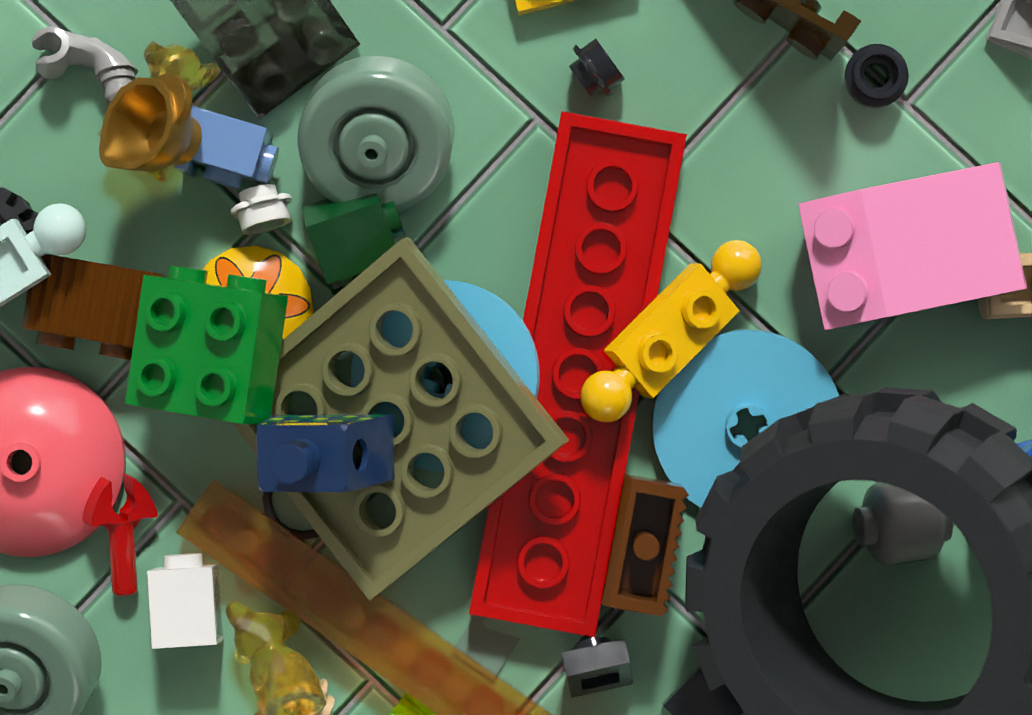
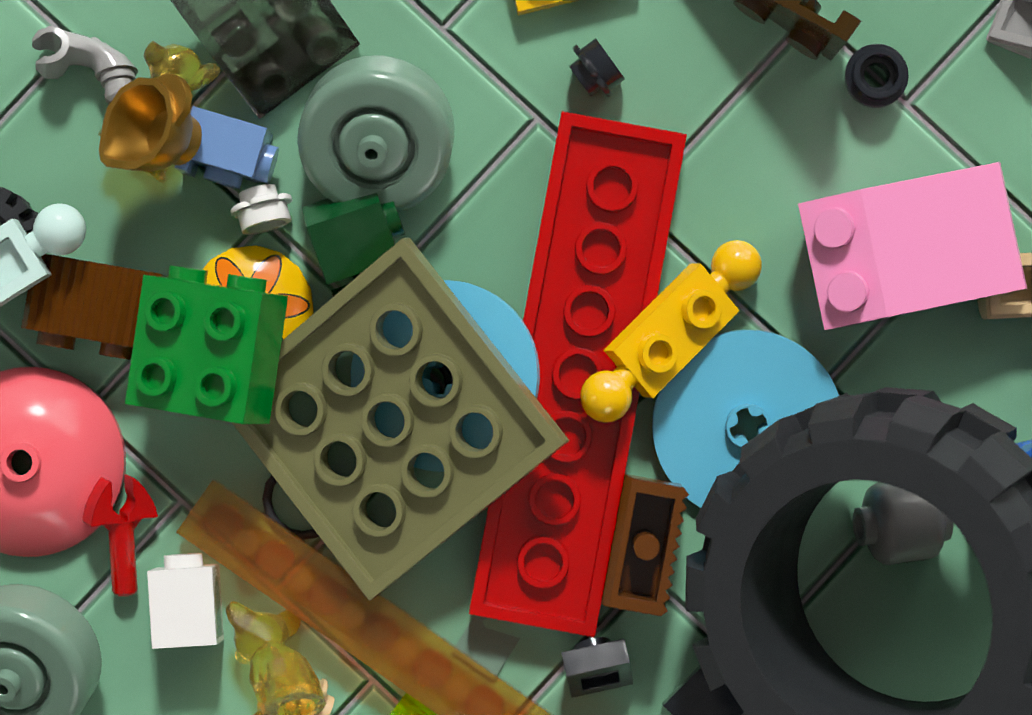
(317, 452): dark blue torso -> none

